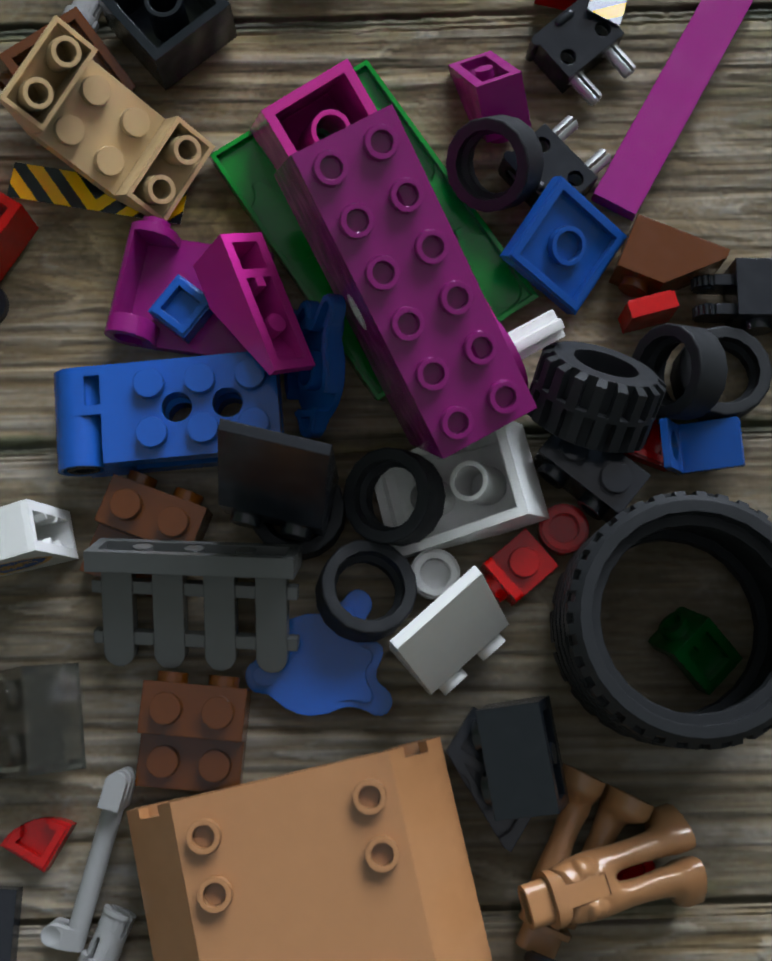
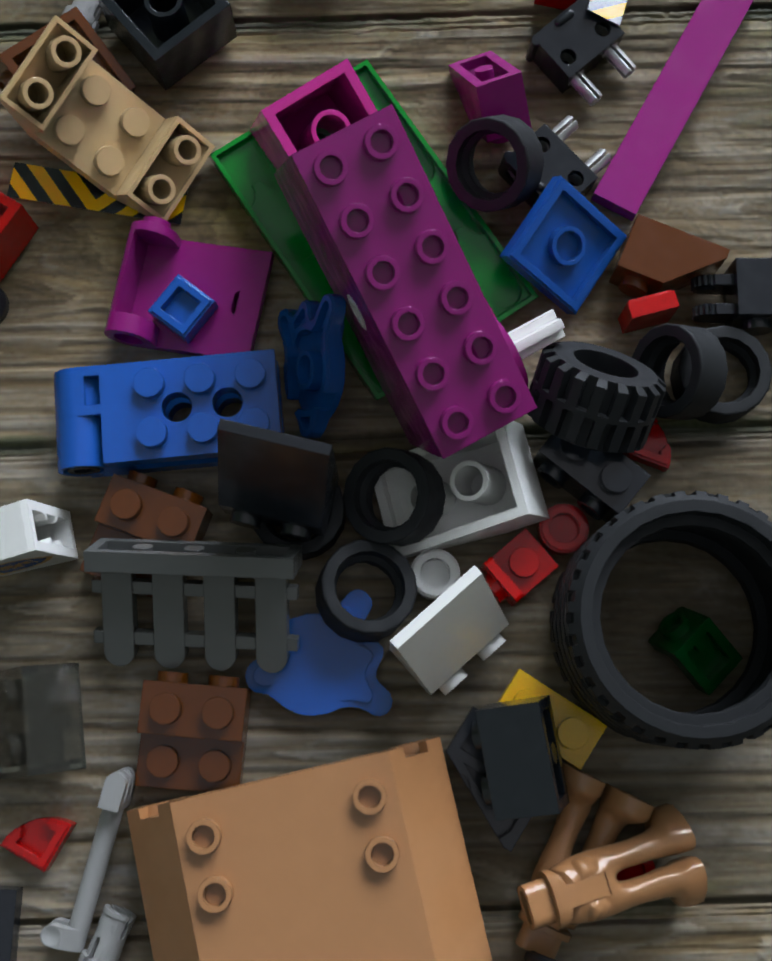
(252, 301): dark pink slope -> none
(574, 727): none -> yellow plate
(702, 445): blue bracket -> none

